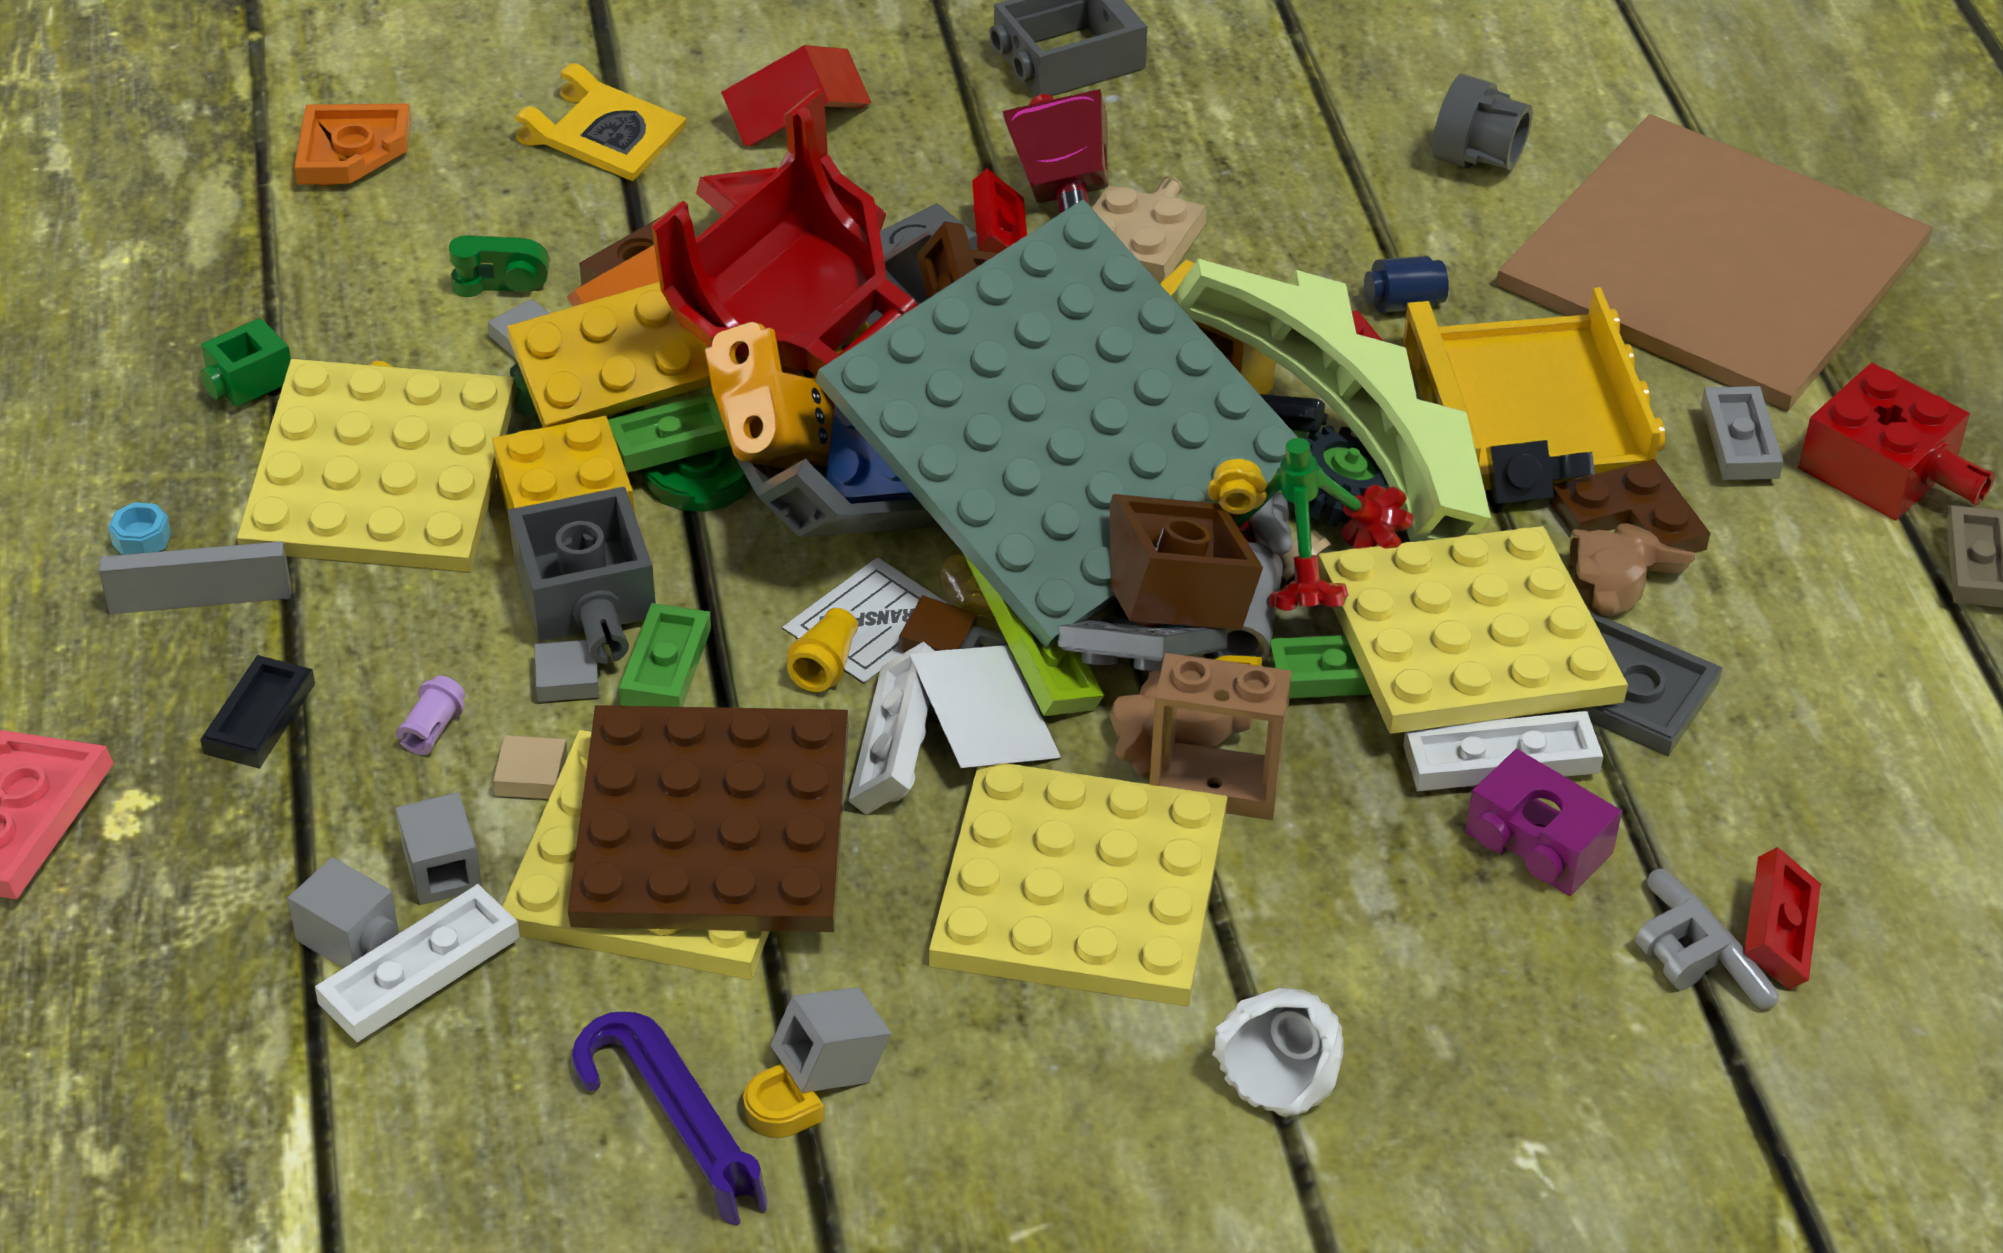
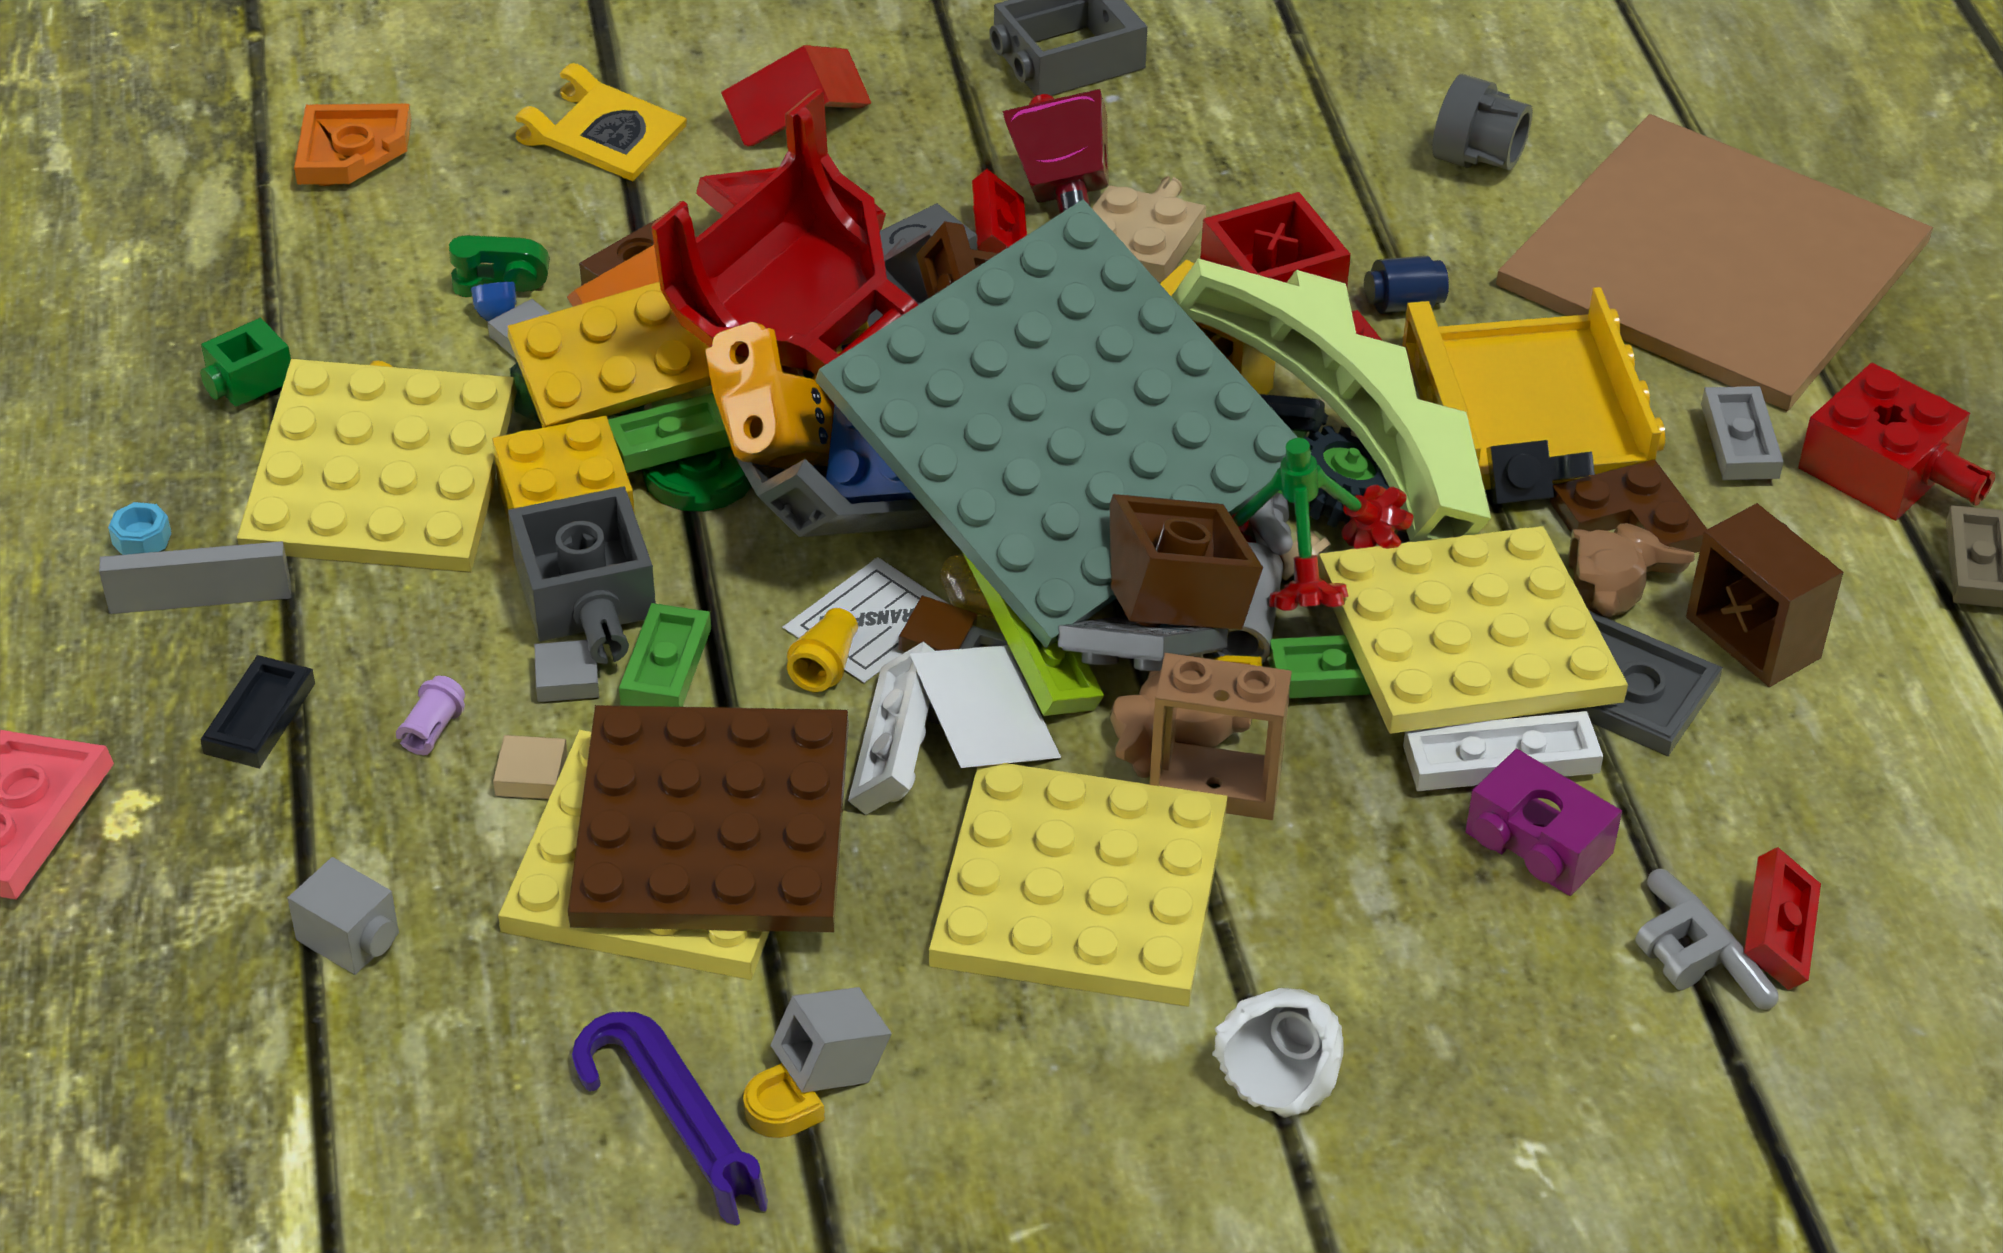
(417, 962): white plate -> none
(438, 847): light grey brick -> none
(494, 299): none -> blue hinge
(1238, 486): yellow plate -> none
(1275, 241): none -> red brick
(1763, 594): none -> reddish brown brick

